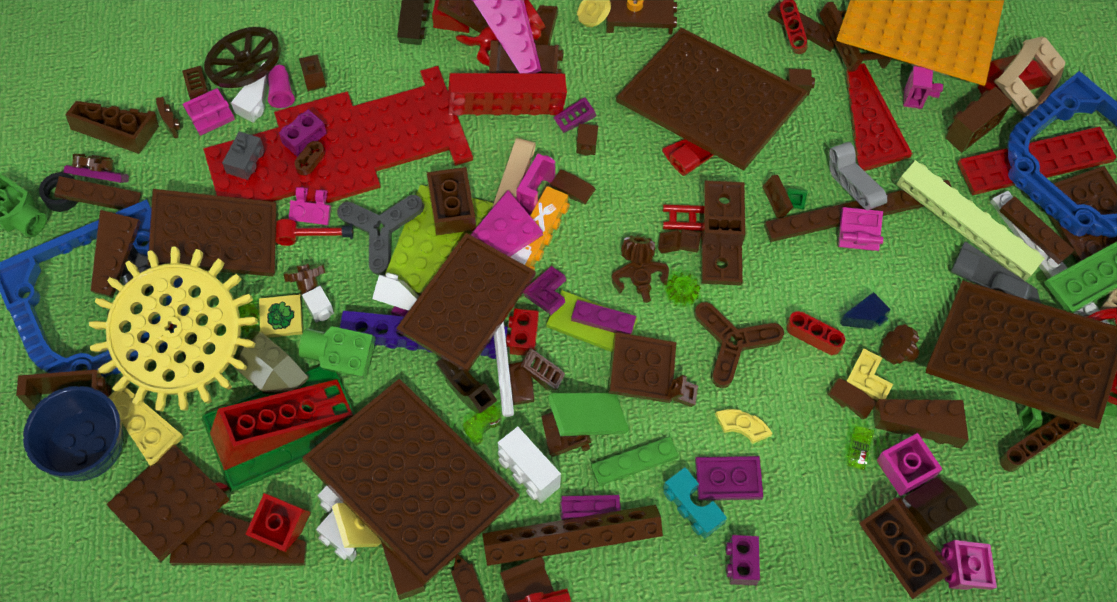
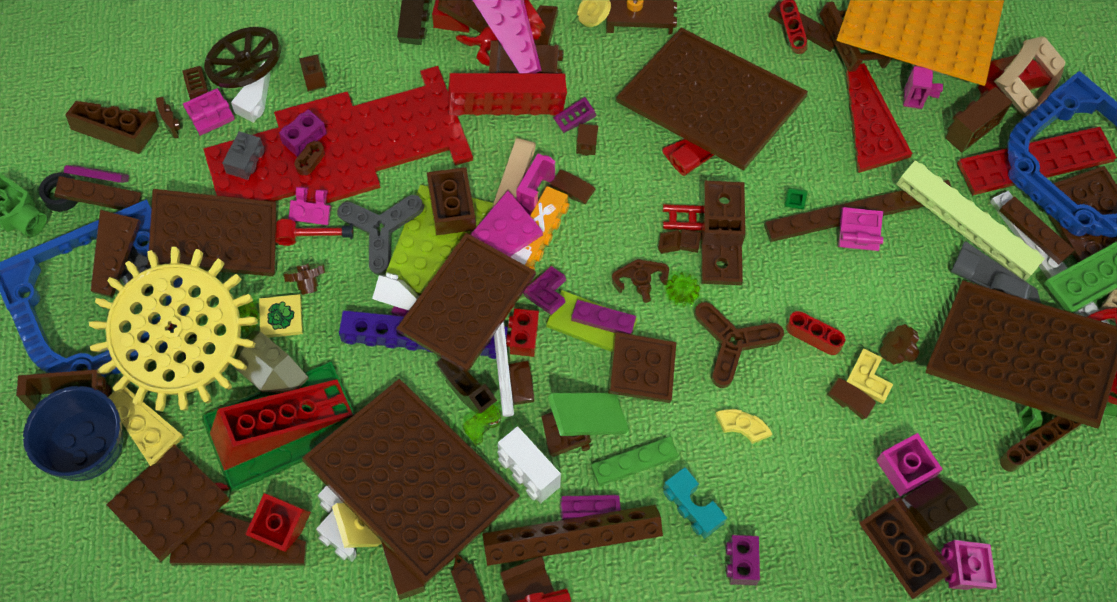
(95, 162): reddish brown plate -> none
(280, 91): dark pink plant -> none
(318, 304): white brick -> none
(339, 350): bright green brick -> none
(552, 378): reddish brown slope -> none
(638, 249): reddish brown gear -> none
(683, 391): bracket -> none
(729, 478): magenta tile -> none
(777, 196): reddish brown plate -> none
(801, 78): reddish brown brick -> none
(854, 178): light grey beam -> none
(859, 447): clear neon green leg -> none
(867, 313): clear blue slope -> none
(931, 419): reddish brown wedge -> none

